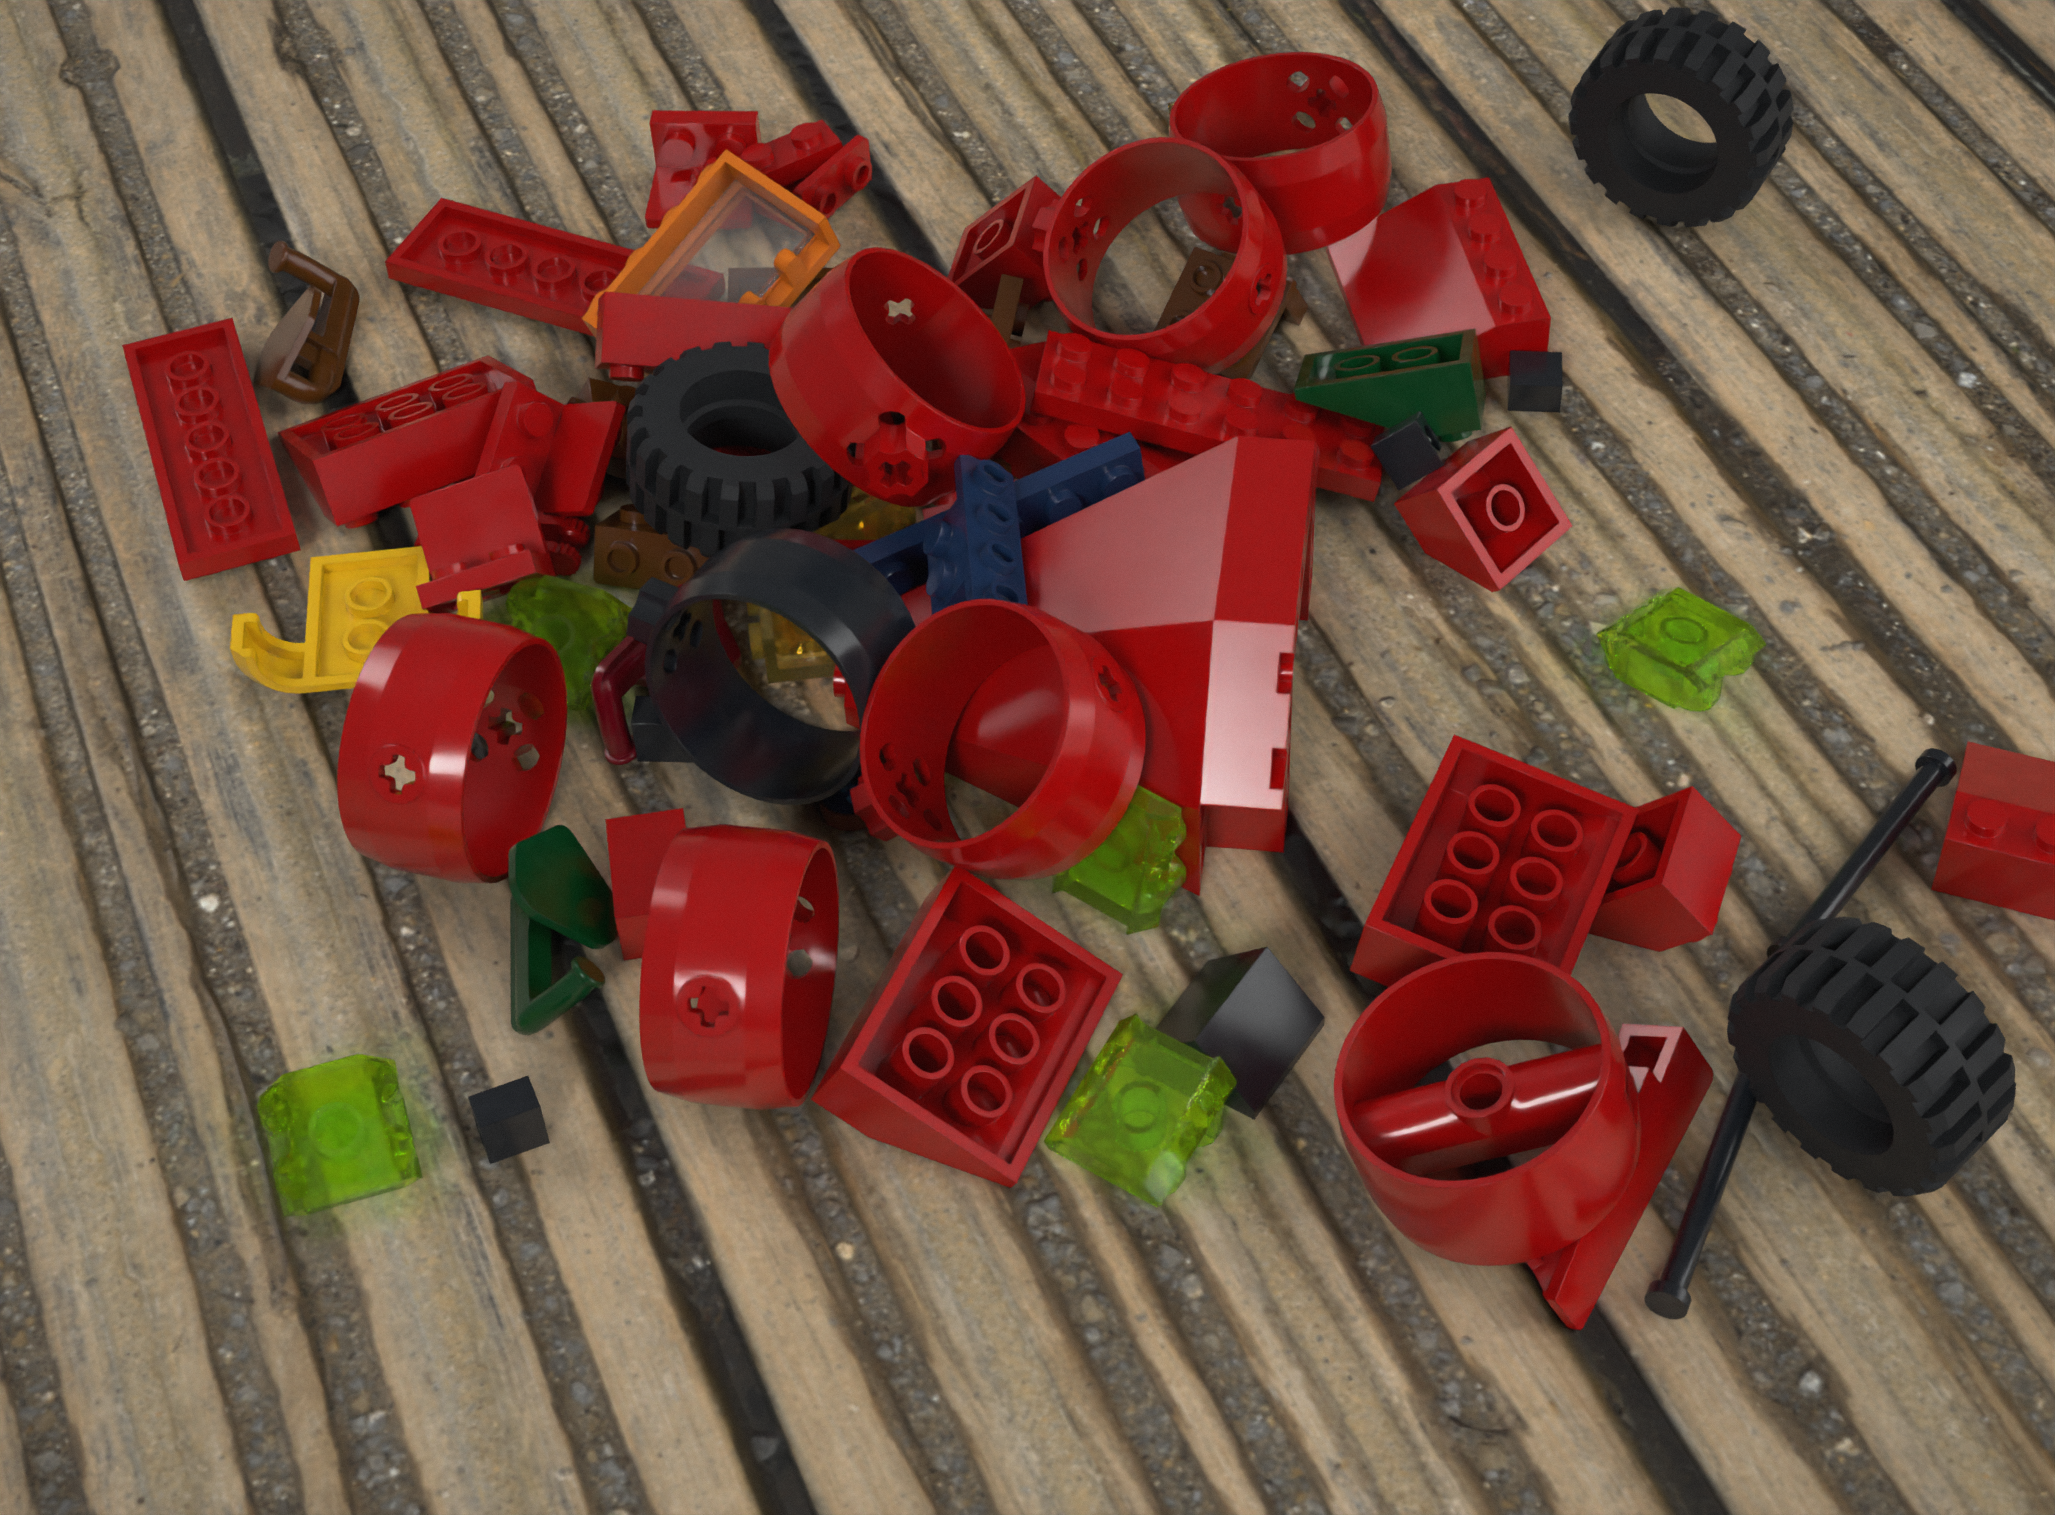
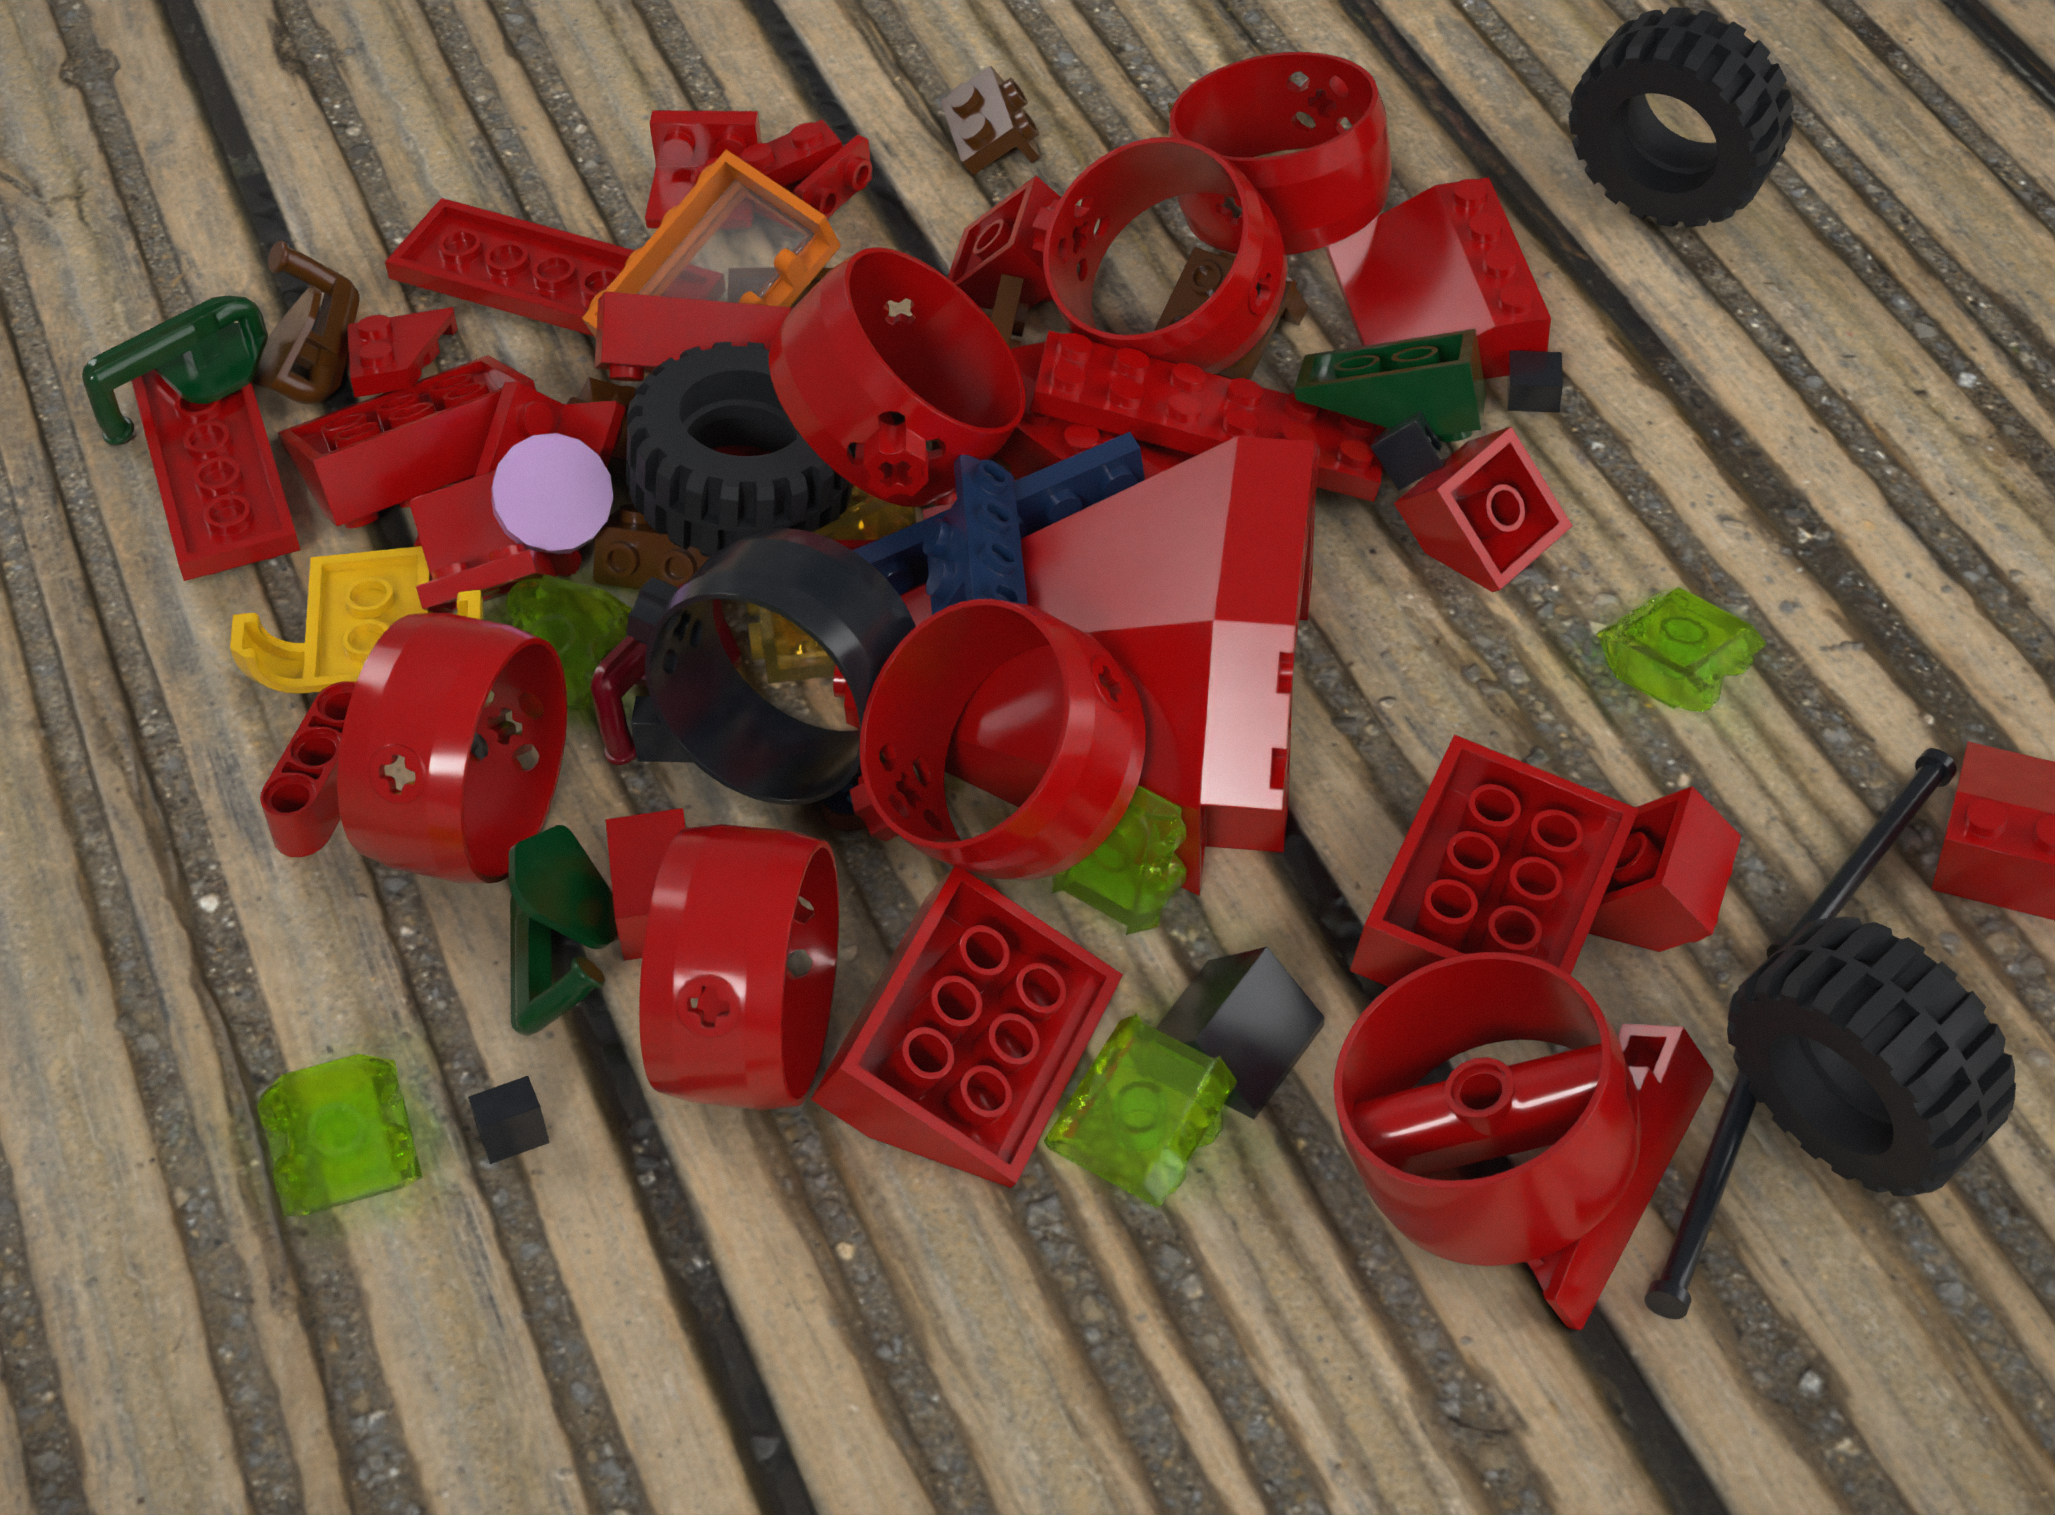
(194, 352): none -> dark green piece
(302, 788): none -> red beam
(392, 351): none -> red wing
(551, 493): none -> lavender tile
(989, 120): none -> reddish brown bracket

